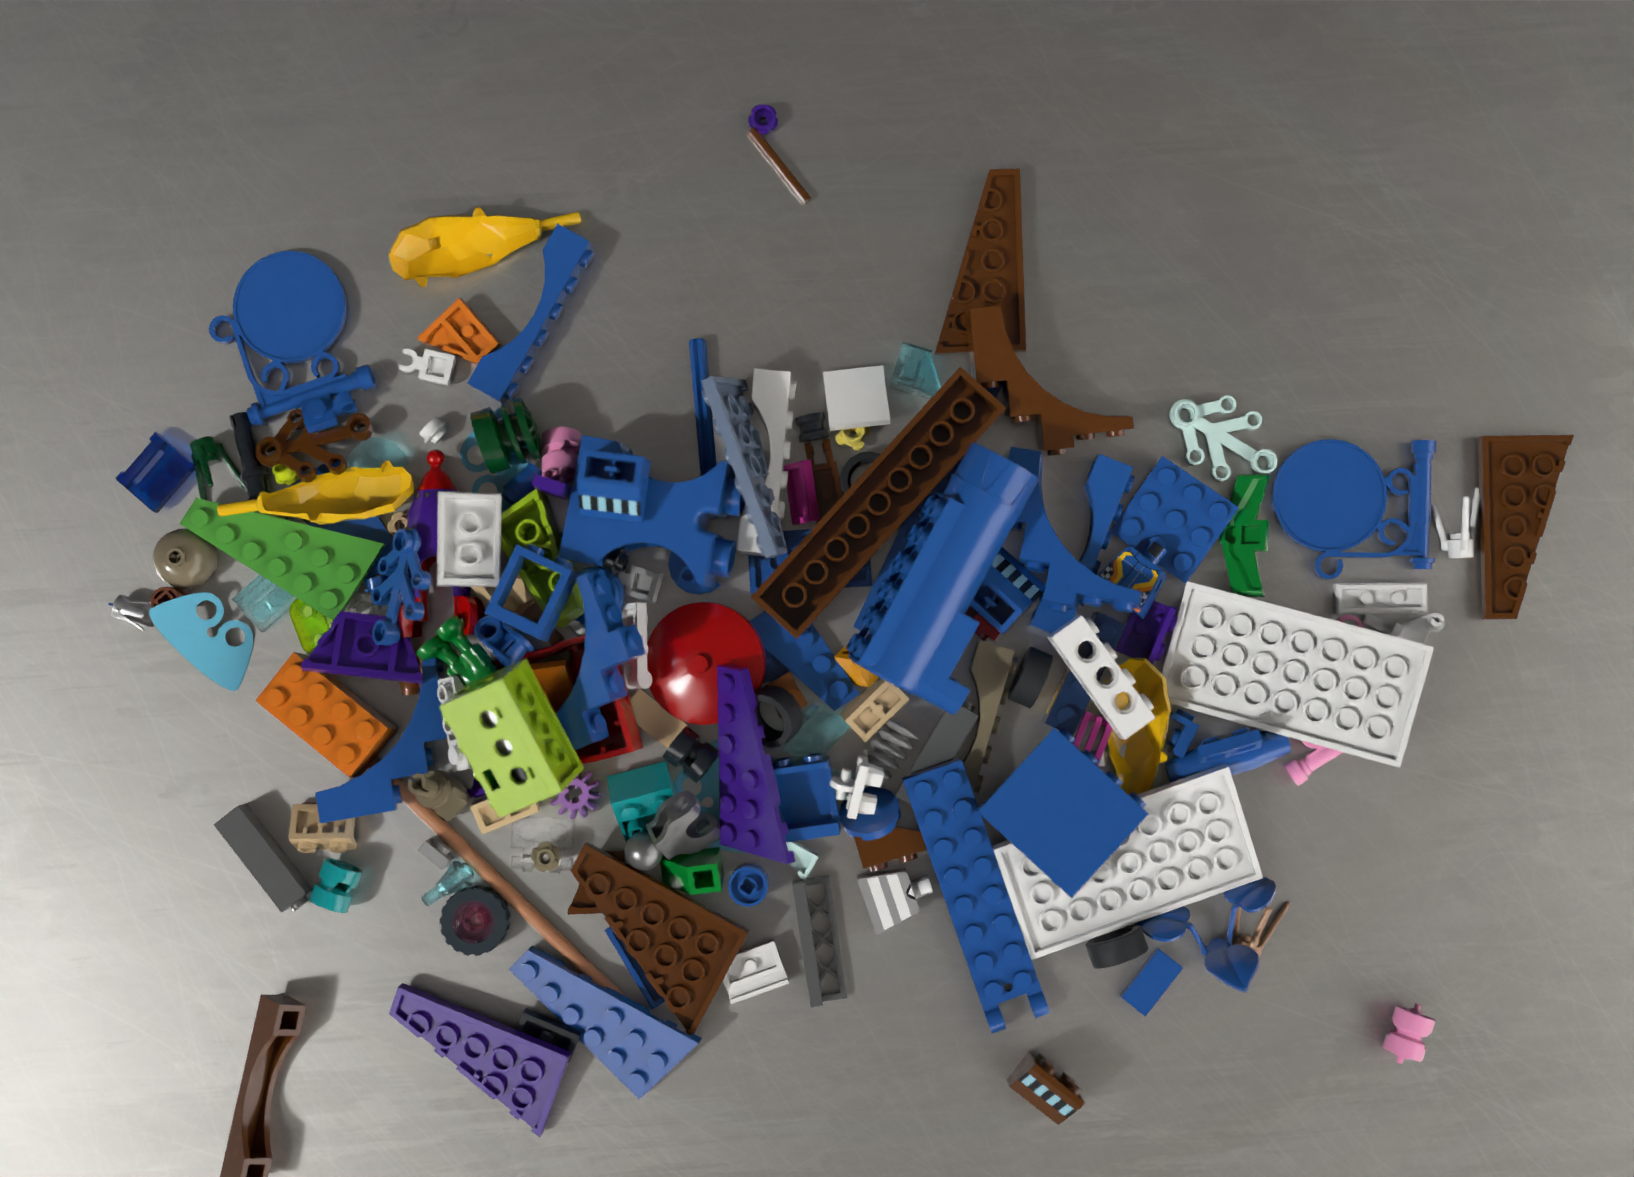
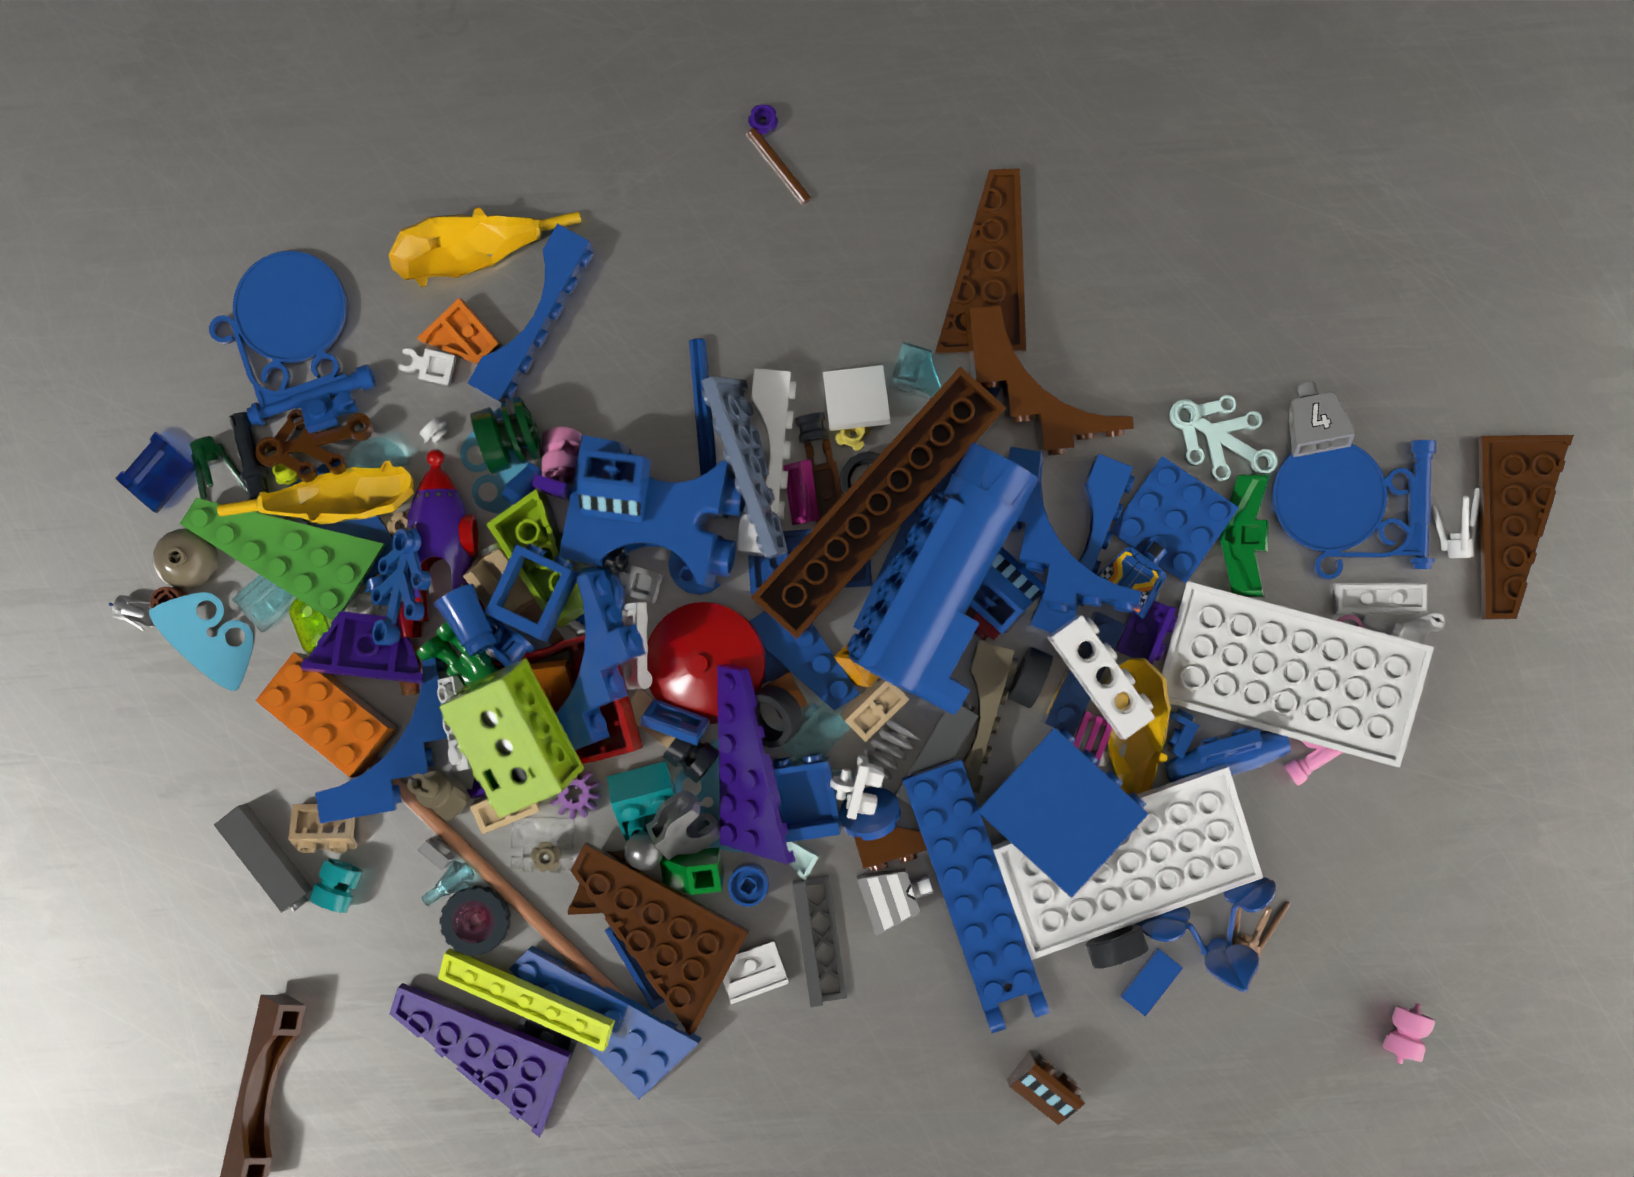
(467, 619): none -> blue plant
(468, 539): white tile -> none
(526, 999): none -> neon yellow plate
(675, 721): none -> blue tile
(1318, 422): none -> light grey torso

